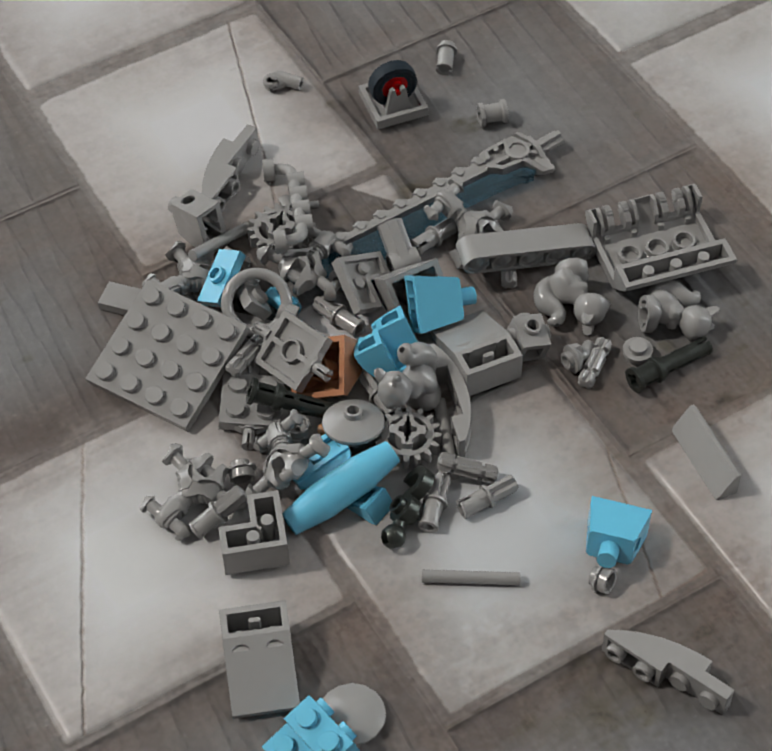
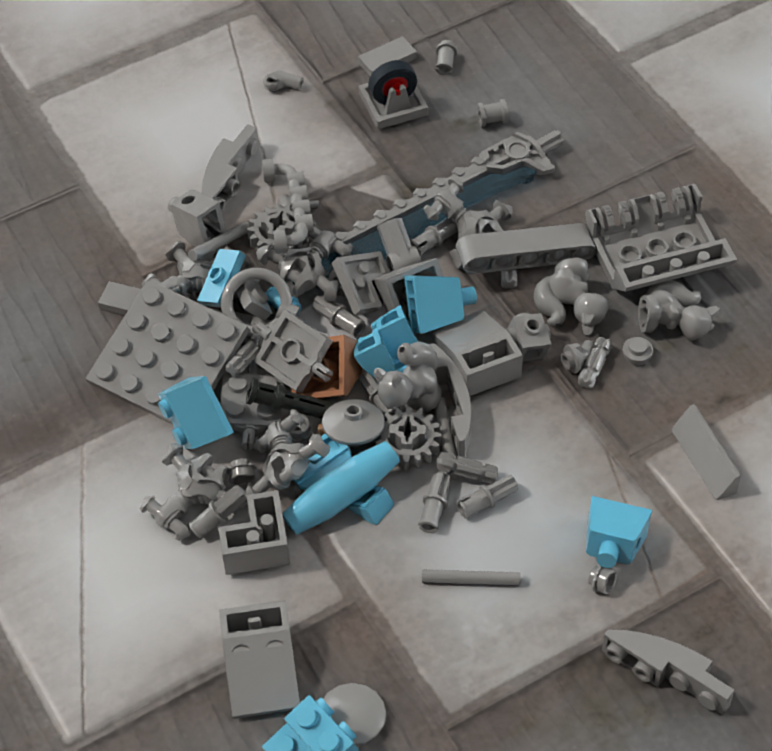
(194, 412): none -> medium azure slope
(395, 50): none -> light grey tile
(406, 507): pearl dark grey piece -> none
(657, 368): pearl dark grey pin -> none

